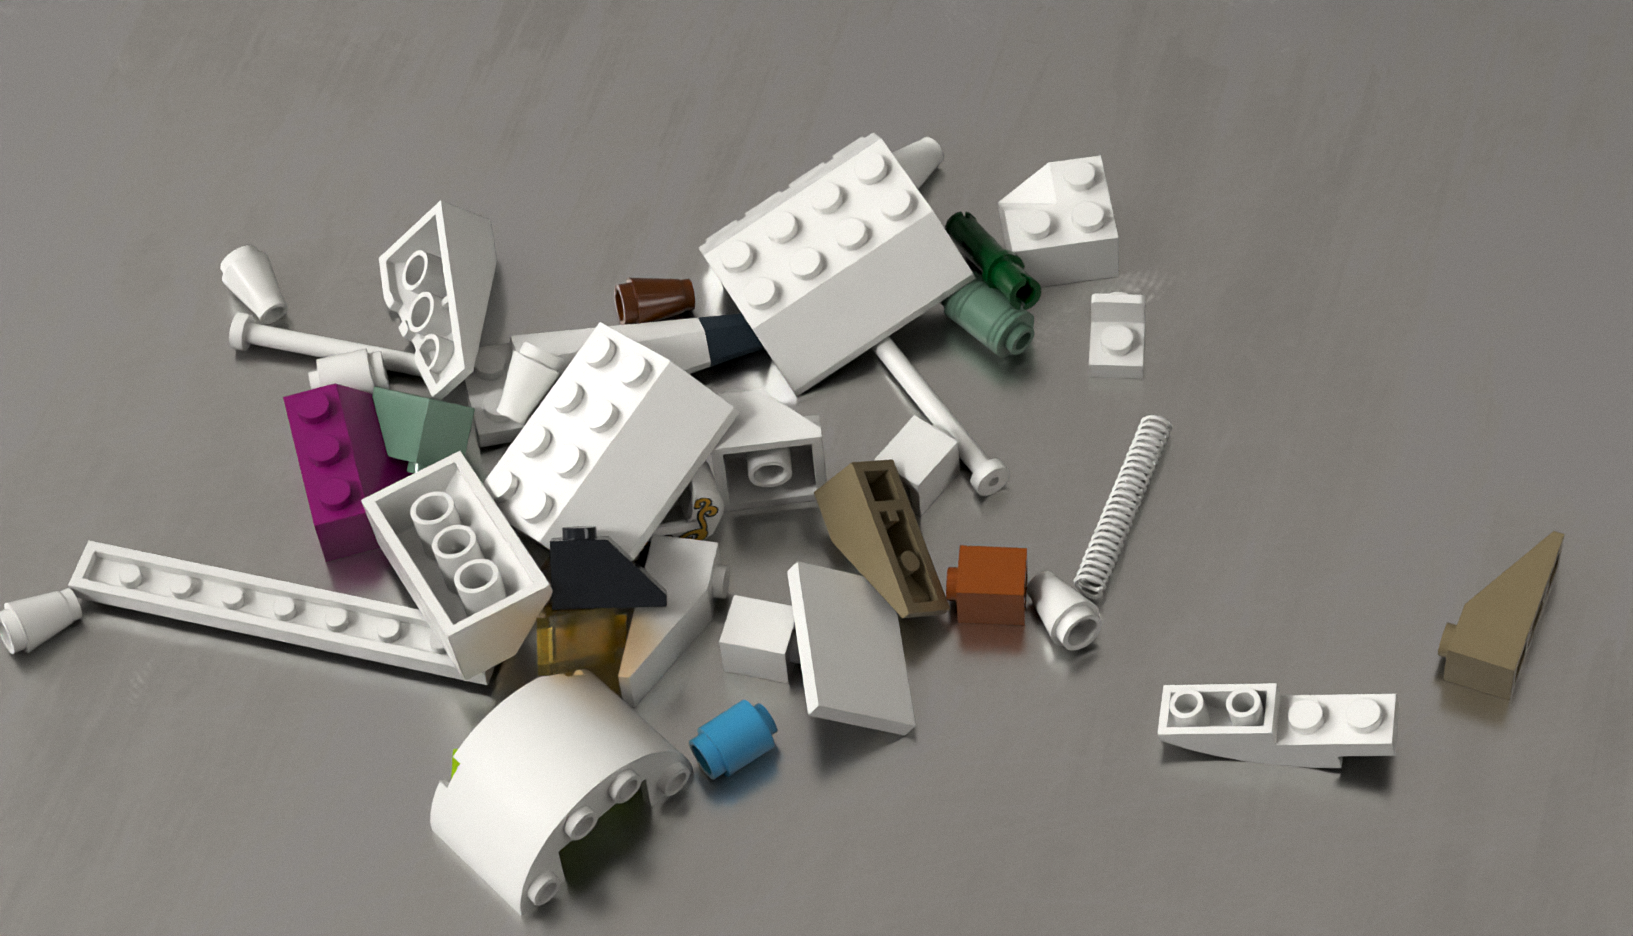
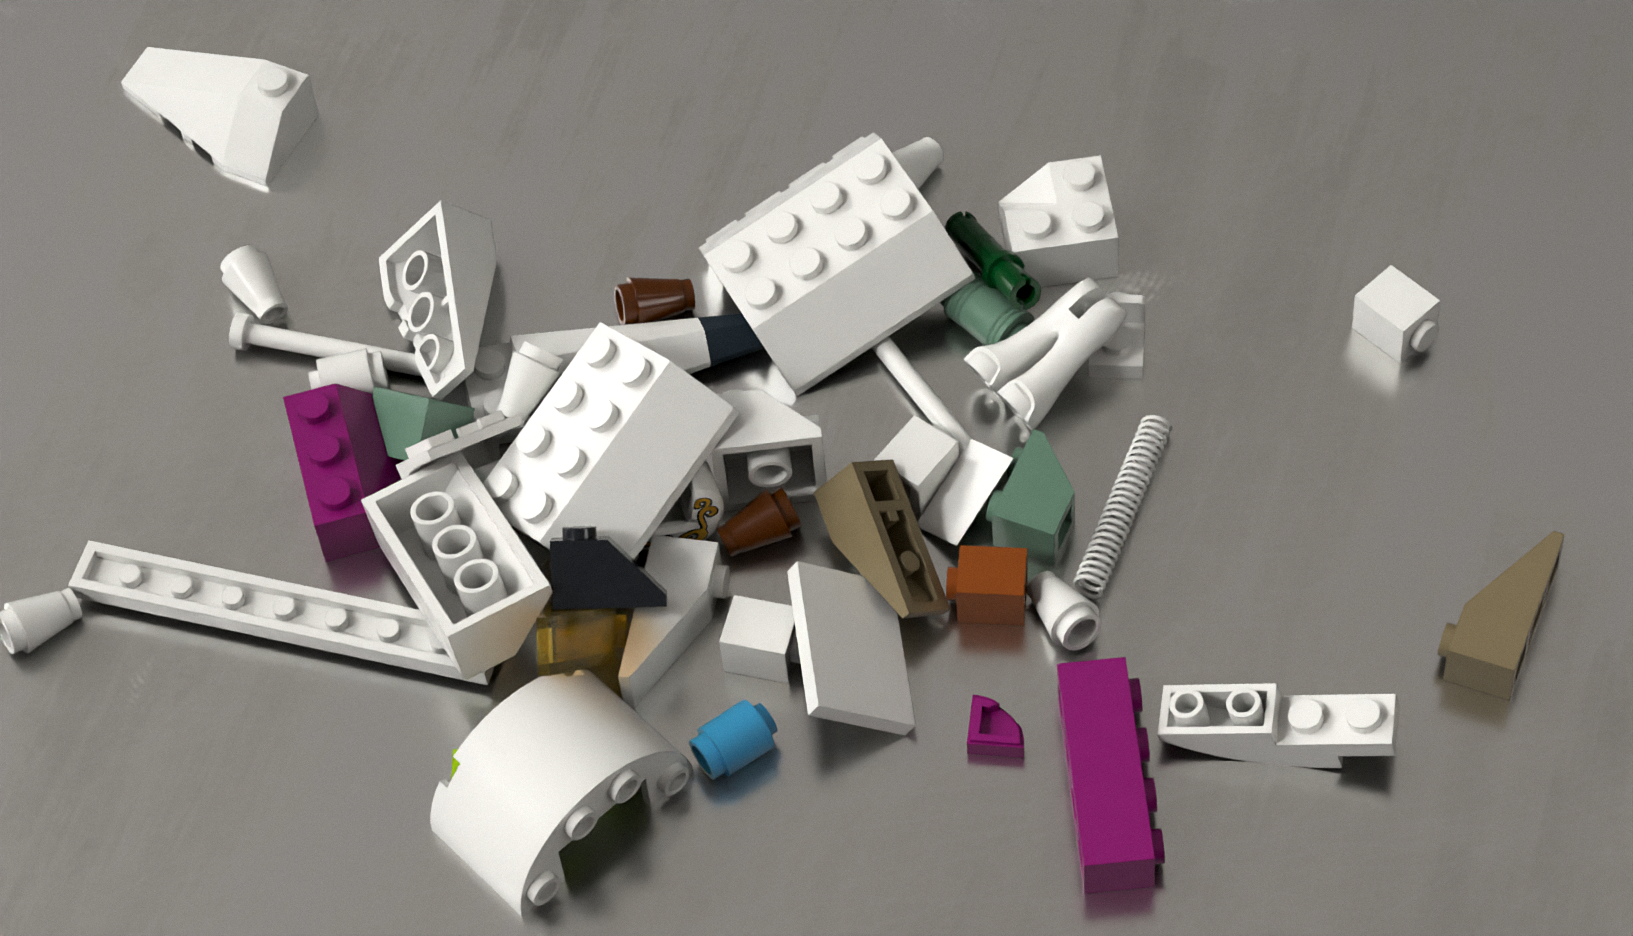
(231, 106): none -> white wedge
(476, 441): none -> white piece
(760, 523): none -> reddish brown cone
(964, 492): none -> white sticker
(993, 730): none -> magenta tile
(1036, 503): none -> sand green slope
(1044, 356): none -> white piece
(1107, 775): none -> magenta brick
(1396, 314): none -> white brick

